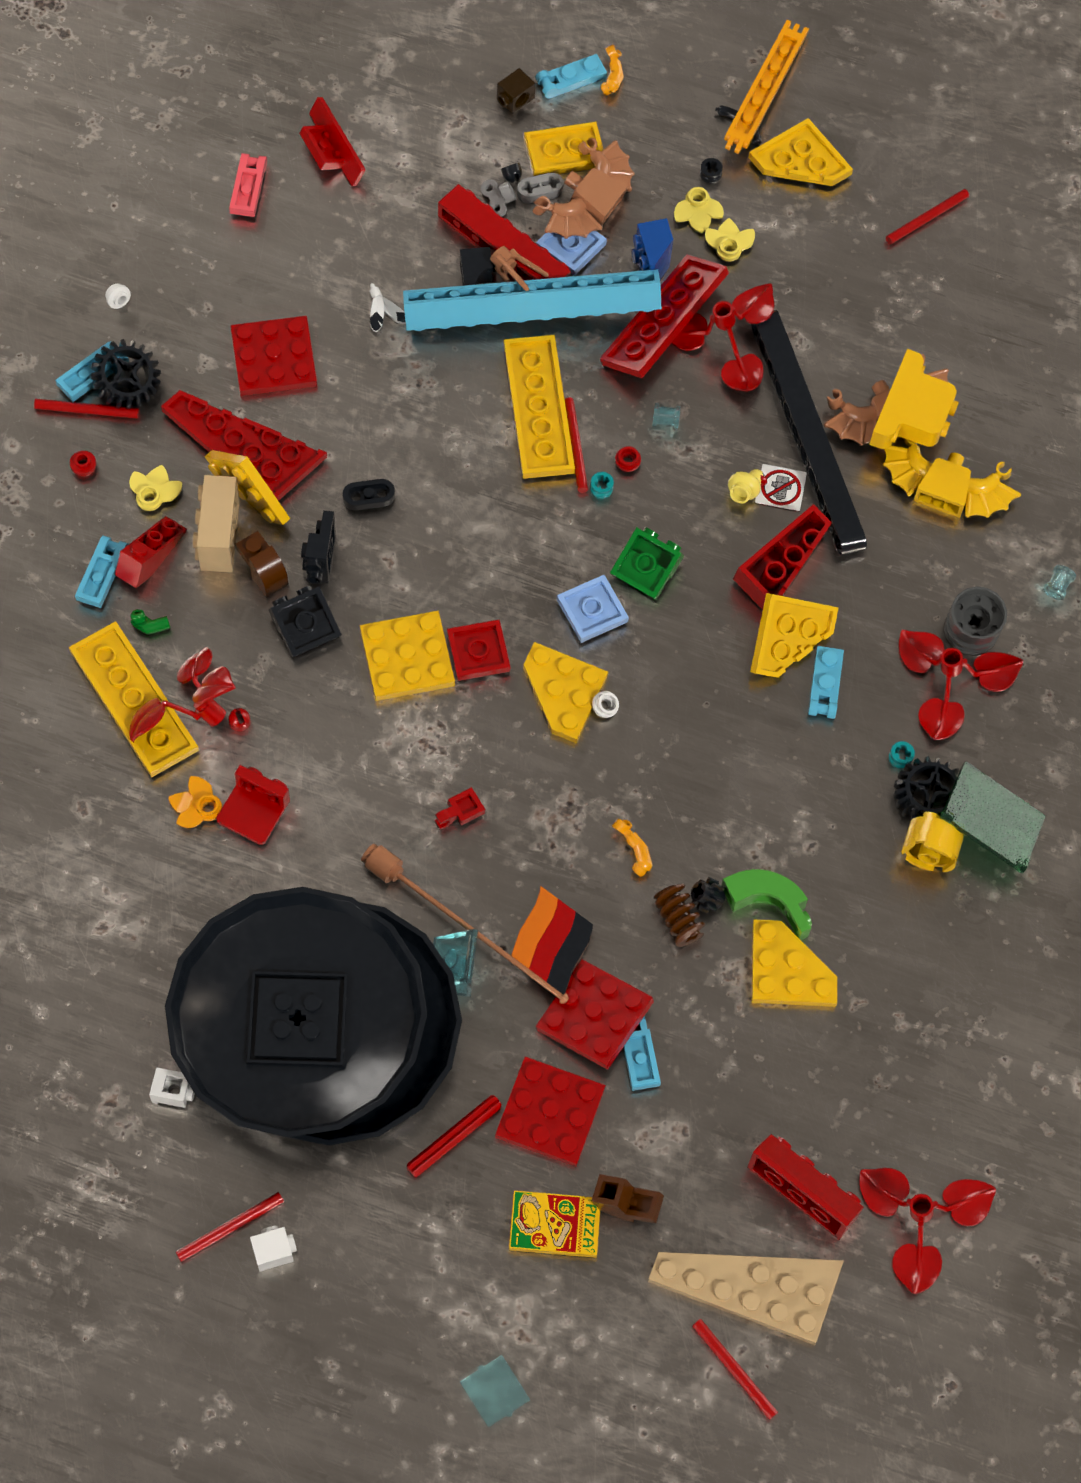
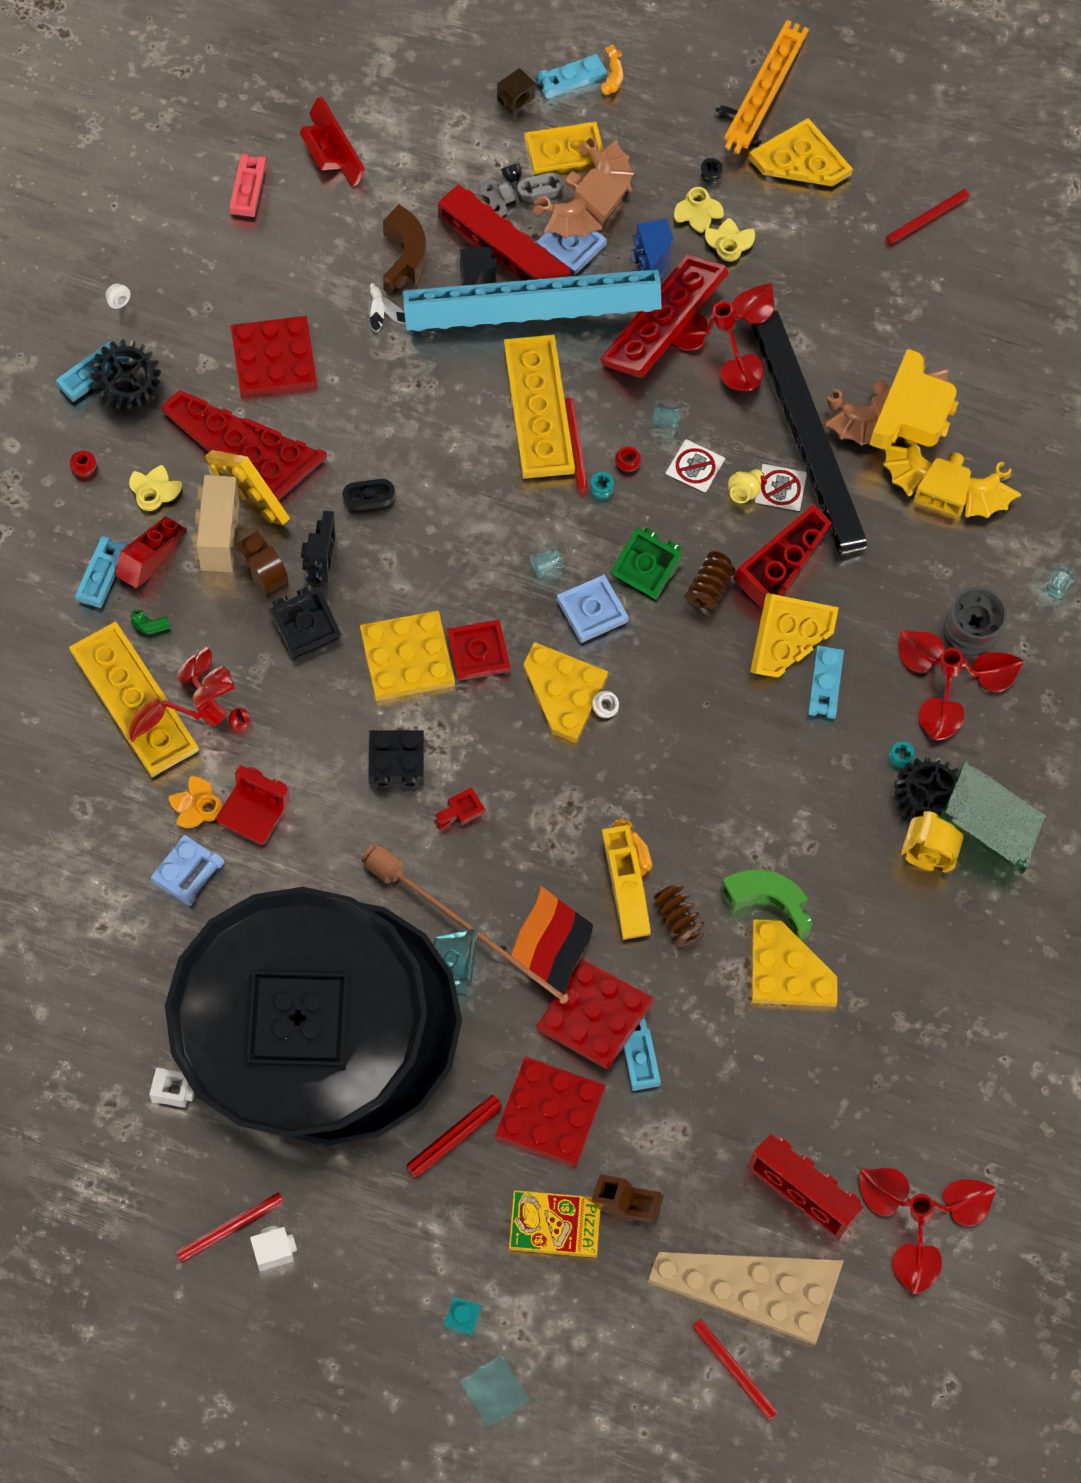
(86, 408): red bar -> none
(181, 864): none -> light blue plate
(396, 758): none -> black plate
(408, 233): none -> reddish brown arch
(462, 1316): none -> teal plate
(505, 262): nougat plant -> none
(546, 561): none -> clear light blue bush
(626, 882): none -> yellow slope
(695, 465): none -> sticker
(708, 895): black gear -> none
(710, 581): none -> reddish brown piece

